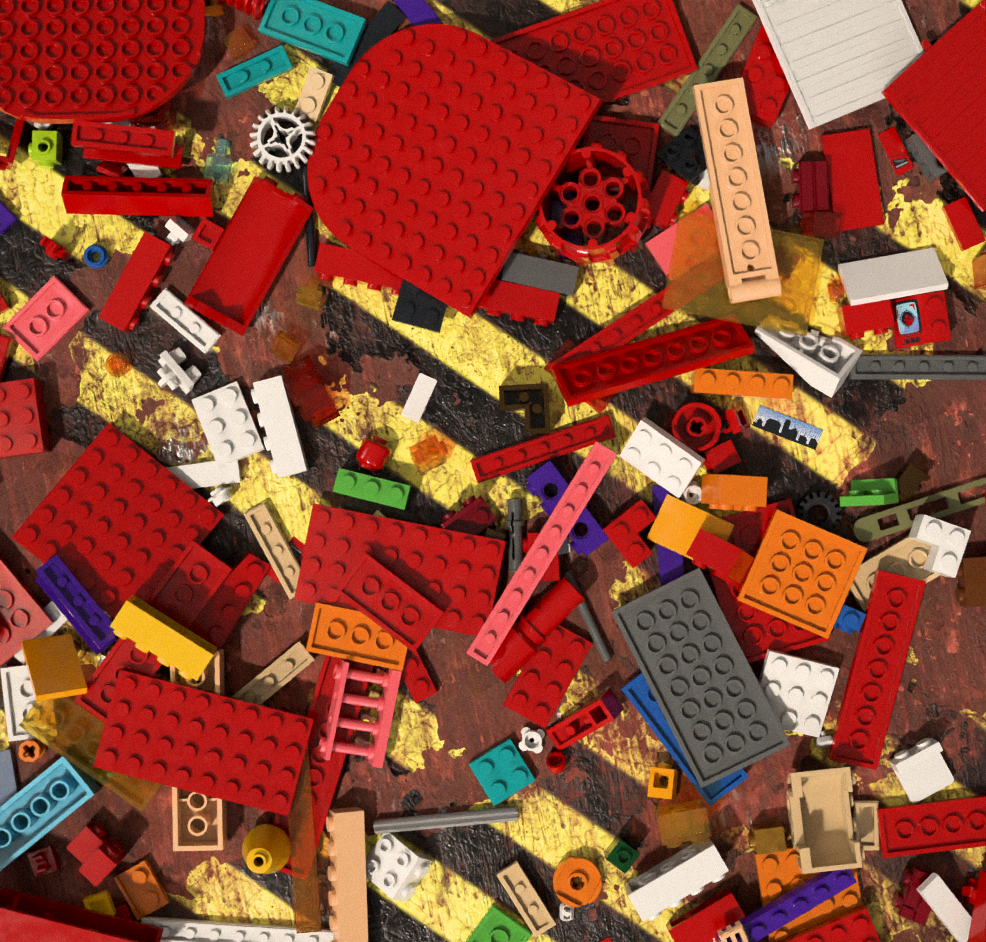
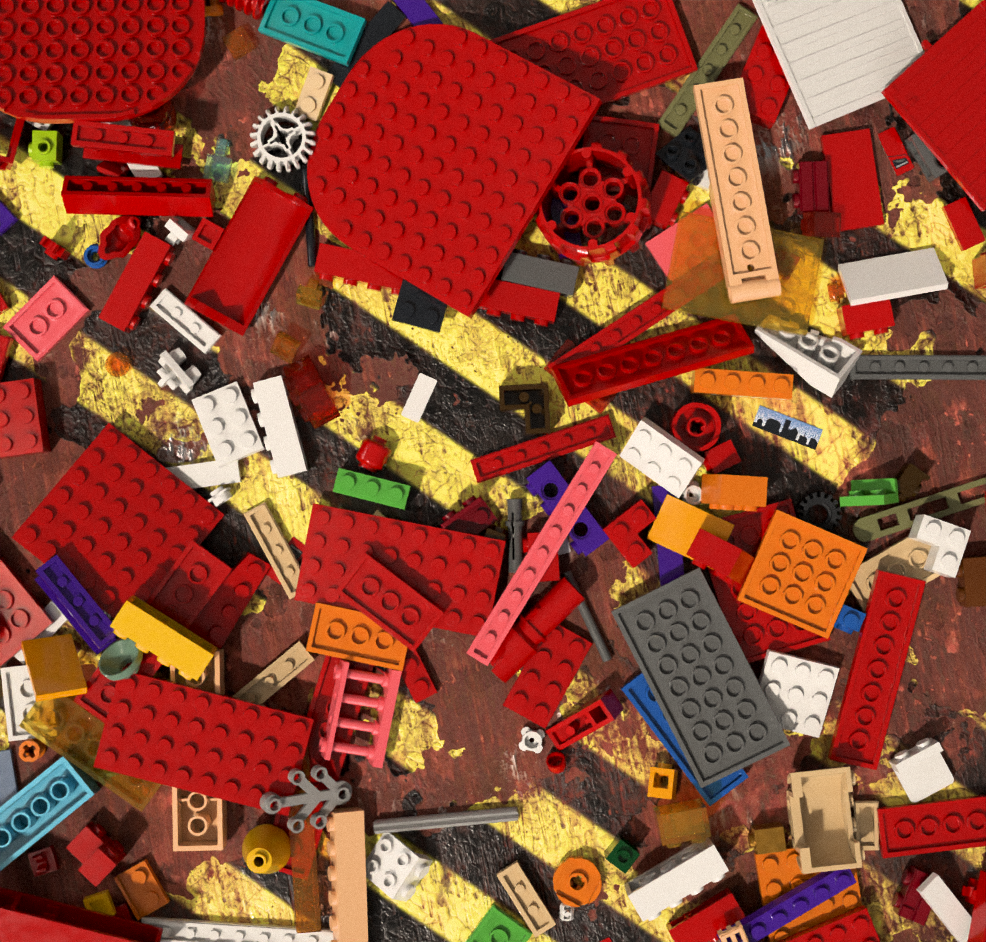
(119, 237): none -> red arm
(119, 655): none -> sand green piece
(254, 72): teal plate -> none
(309, 799): none -> light grey plant
(428, 447): clear orange brick -> none
(502, 771): teal plate -> none
(736, 419): red tile -> none
(824, 741): white rock -> none
(920, 320): red slope -> none

